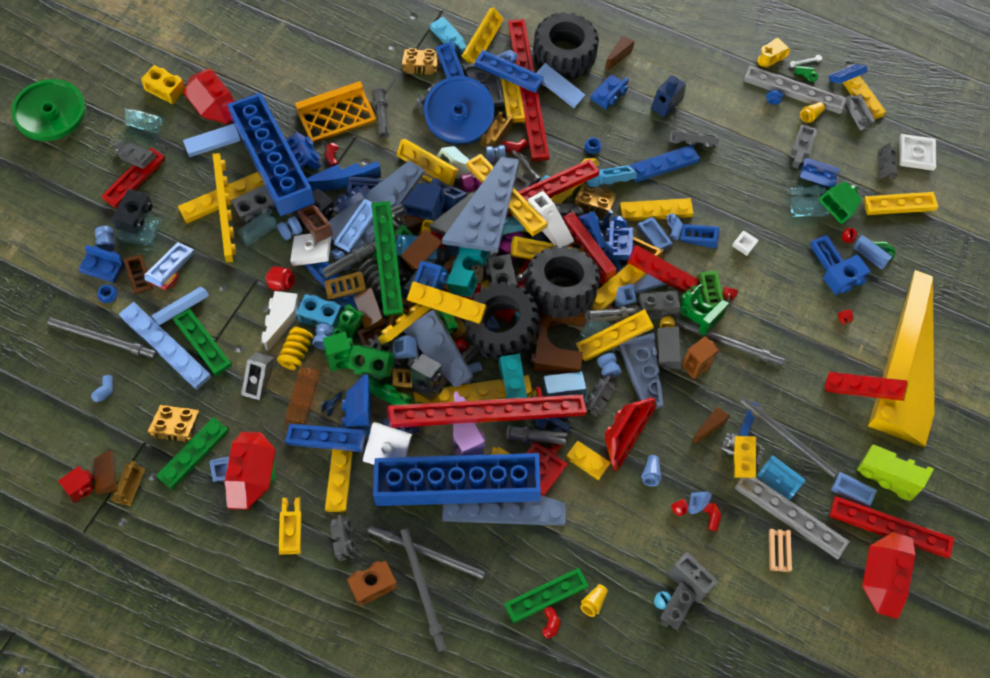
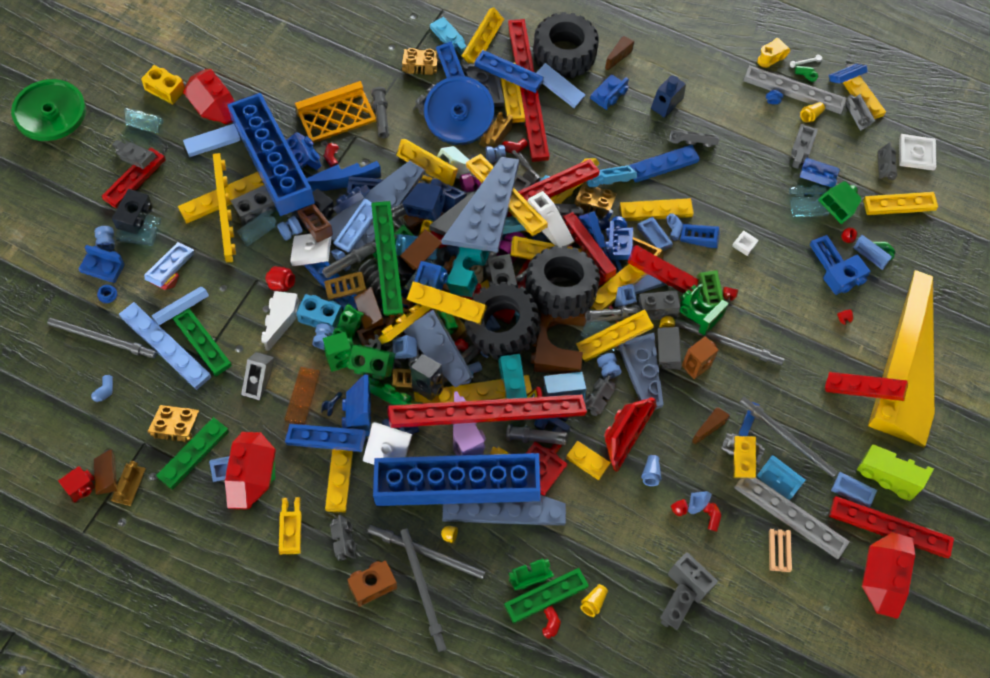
(134, 260): reddish brown slope -> none
(292, 348): yellow piece -> none
(449, 533): none -> yellow hinge
(509, 56): medium blue arm -> none
(522, 578): none -> green hinge
(595, 142): blue plate -> none
(659, 602): medium azure hinge -> none

